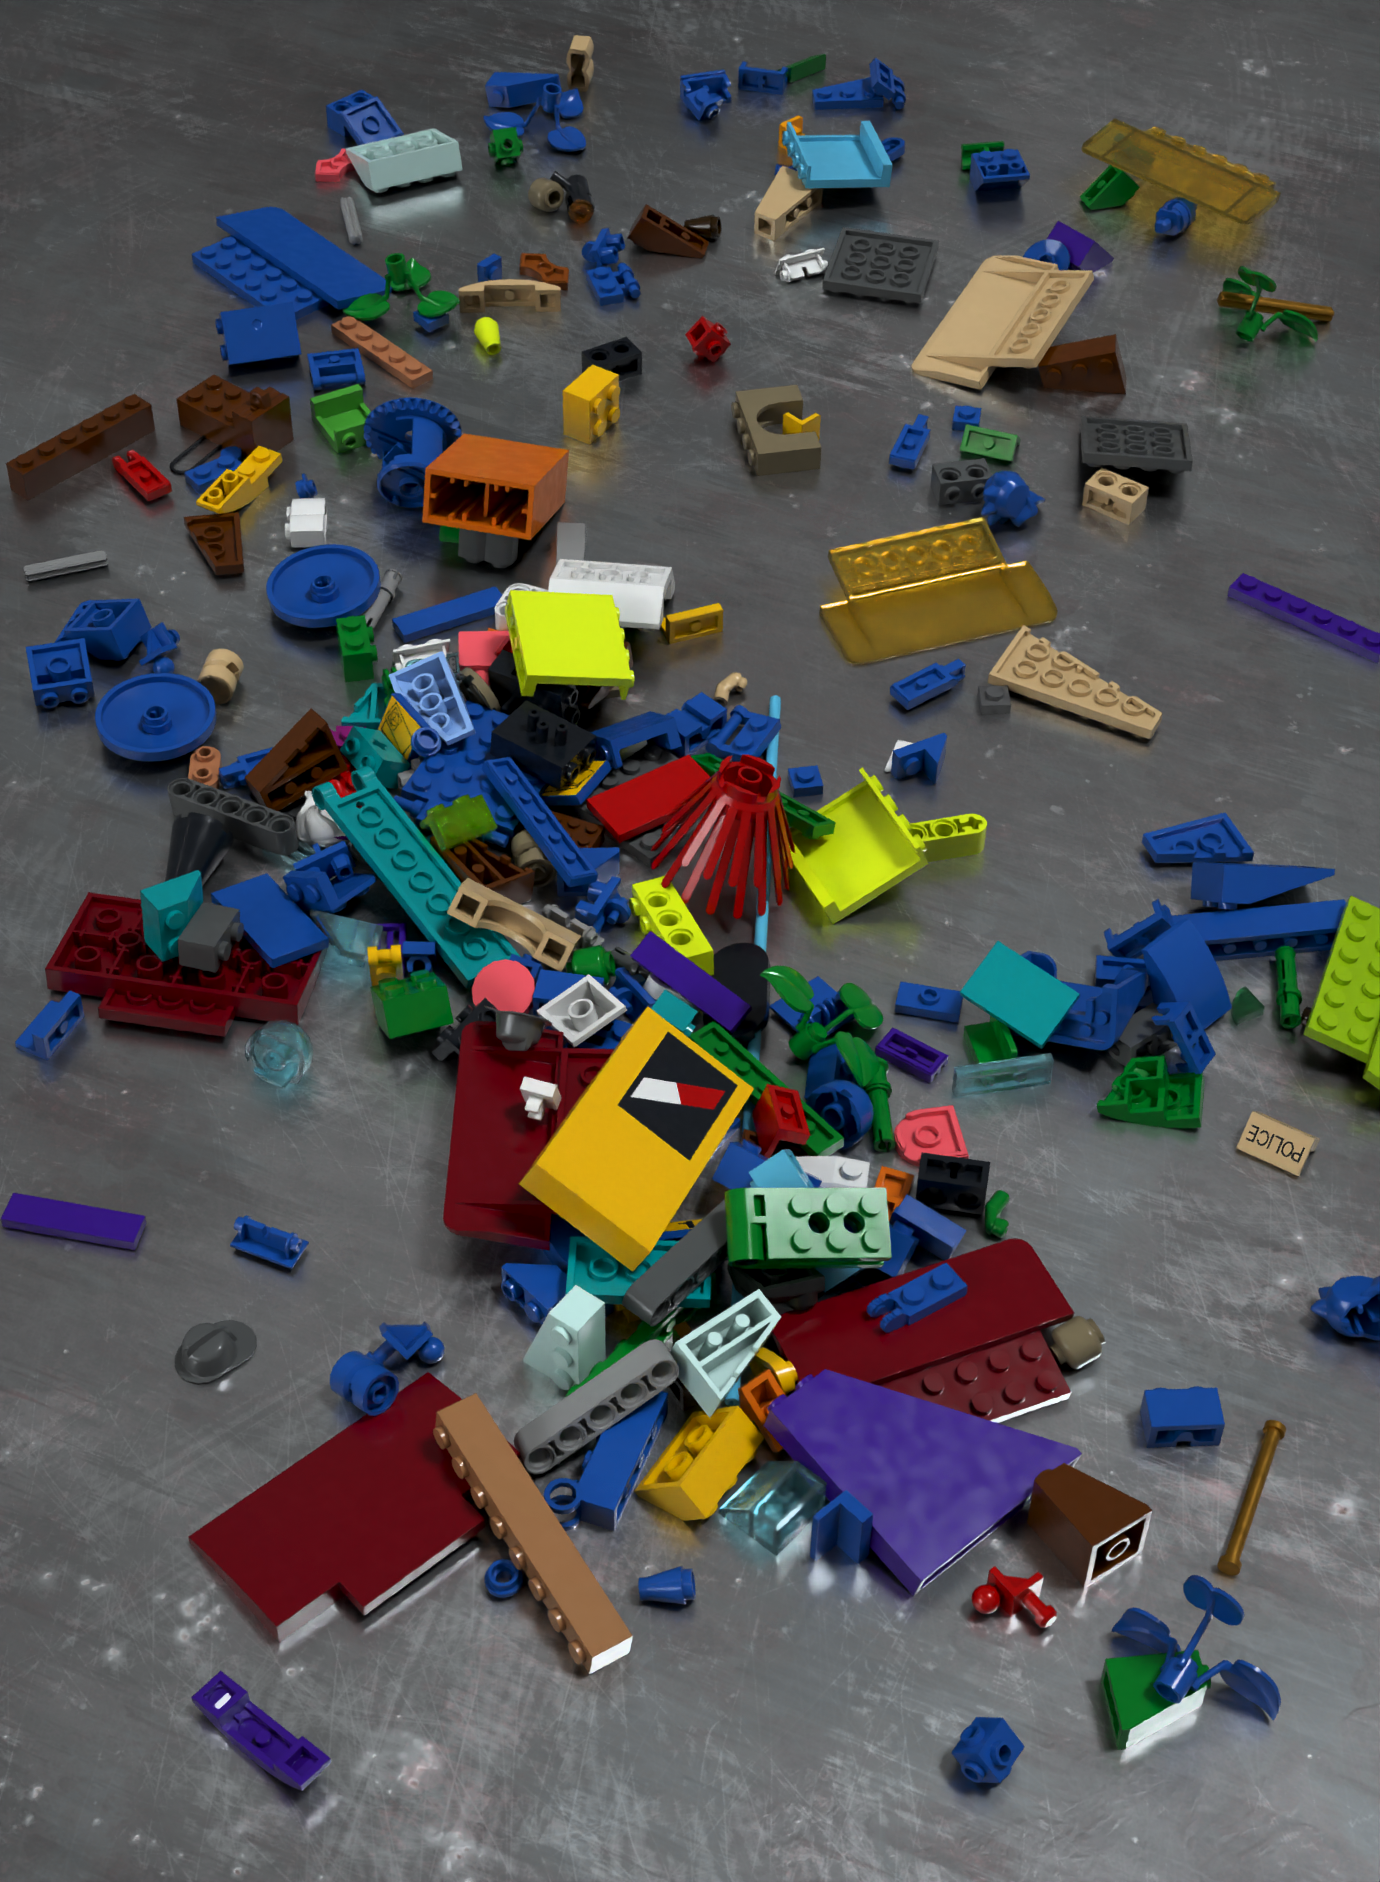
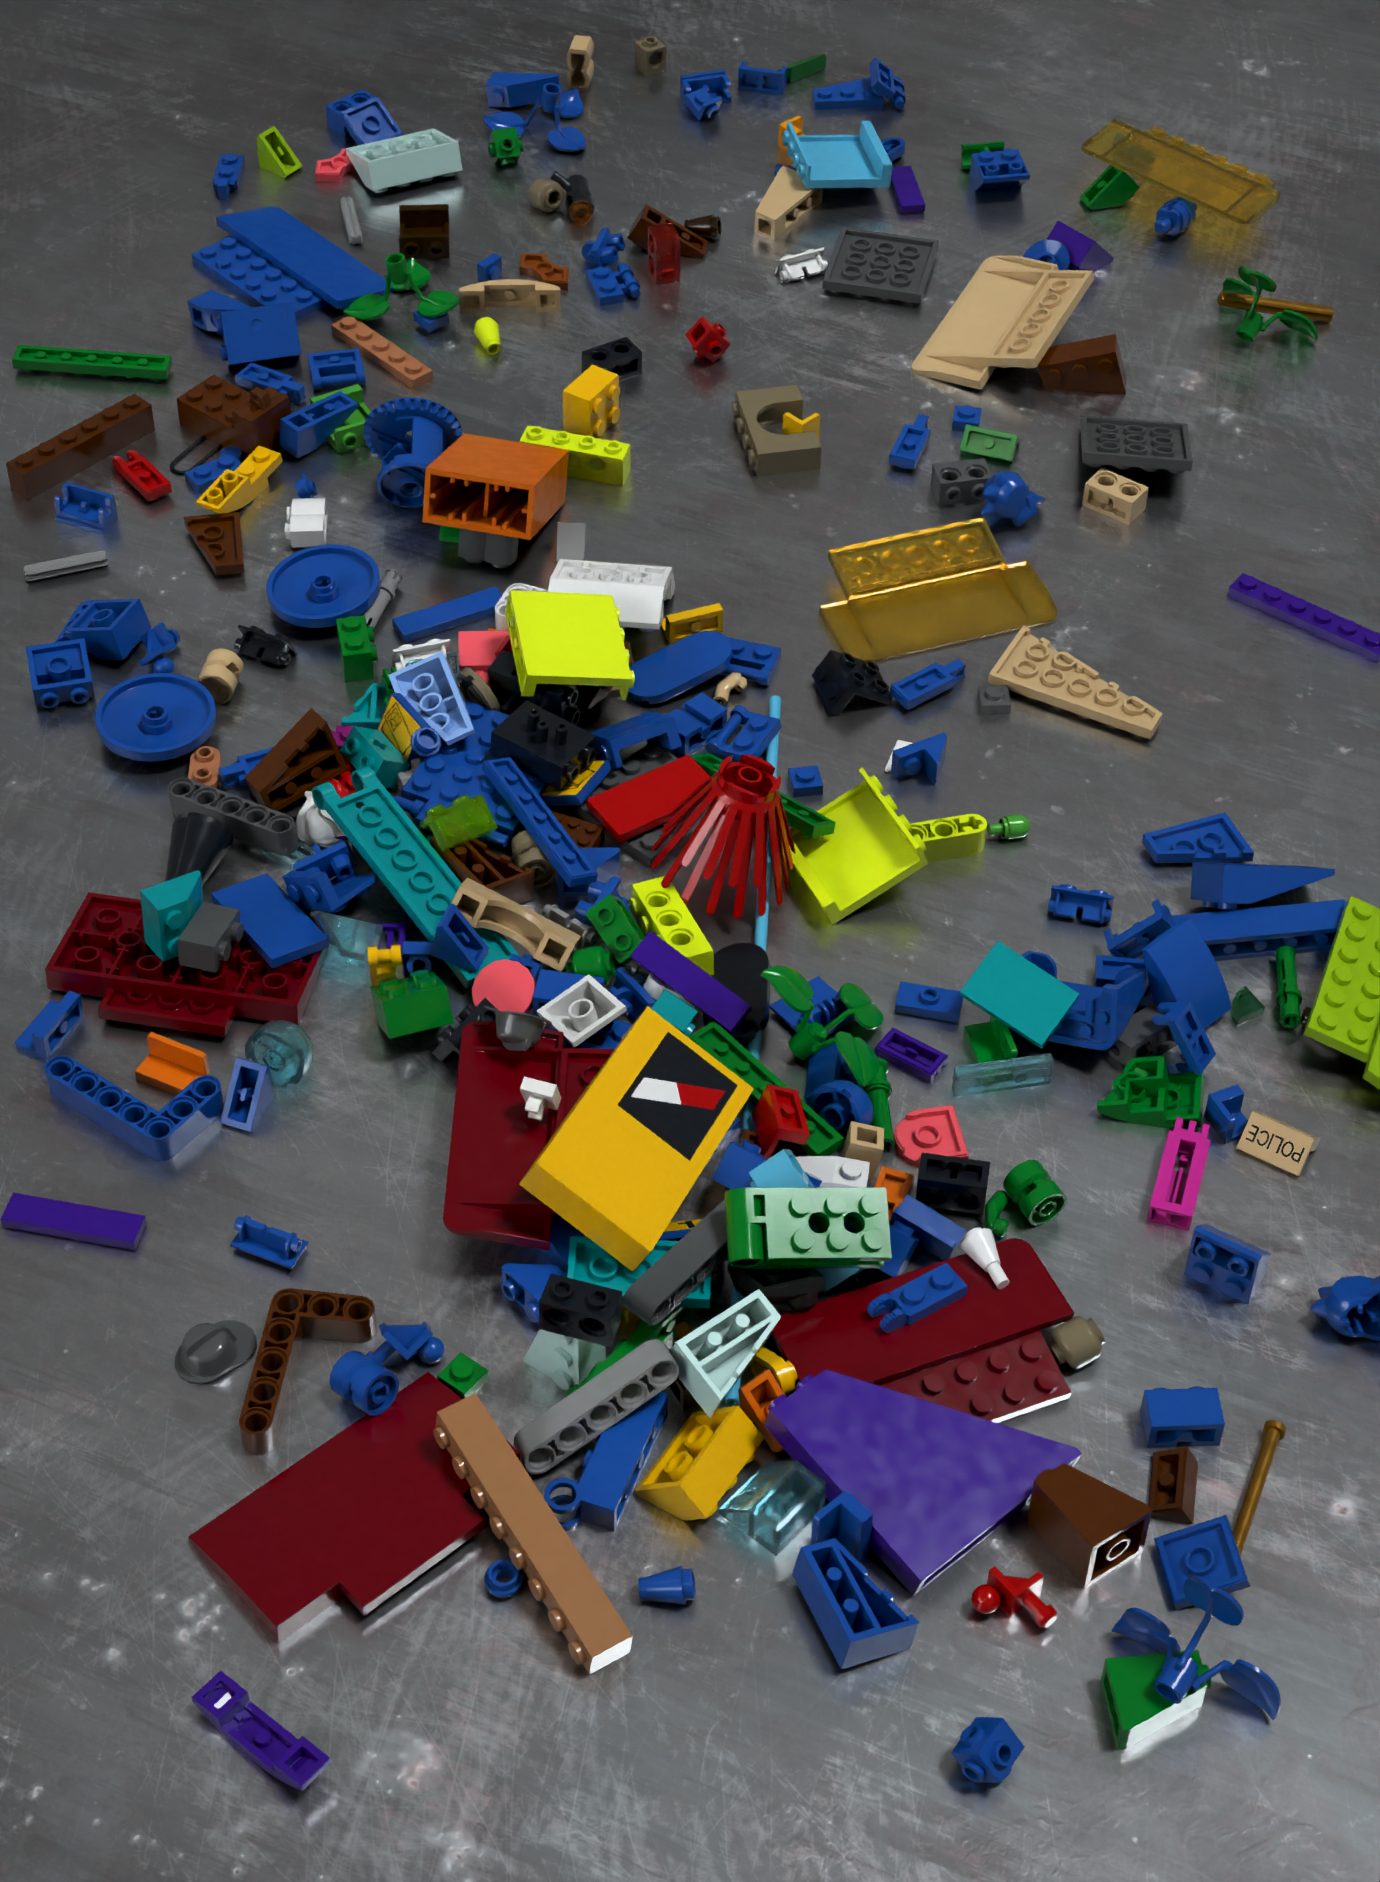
(86, 508): none -> blue hinge
(92, 362): none -> green plate
(150, 1131): none -> blue beam
(171, 1064): none -> orange panel
(207, 306): none -> blue slope
(228, 174): none -> blue hinge
(247, 1095): none -> blue slope
(262, 377): none -> blue hinge
(275, 153): none -> lime slope
(276, 648): none -> black hinge
(289, 1319): none -> reddish brown beam
(312, 425): none -> blue slope
(424, 231): none -> dark brown panel
(458, 941): none -> blue slope
(463, 1376): none -> green plate
(580, 1310): none -> black brick
(588, 456): none -> neon yellow brick
(616, 927): none -> green bracket
(650, 56): none -> dark tan brick
(664, 253): none -> clear red brick
(680, 666): none -> blue tile
(753, 660): none -> blue plate
(843, 676): none -> black bracket
(849, 1607): none -> blue wedge
(864, 1144): none -> tan brick
(906, 190): none -> dark purple tile
(981, 1247): none -> white cone
(1010, 827): none -> bright green cylinder
(1034, 1192): none -> green wheel
(1066, 900): none -> blue hinge
(1173, 1485): none -> reddish brown slope
(1177, 1191): none -> dark pink hinge
(1203, 1551): none -> blue tile
(1225, 1113): none -> blue panel
(1226, 1262): none -> blue slope

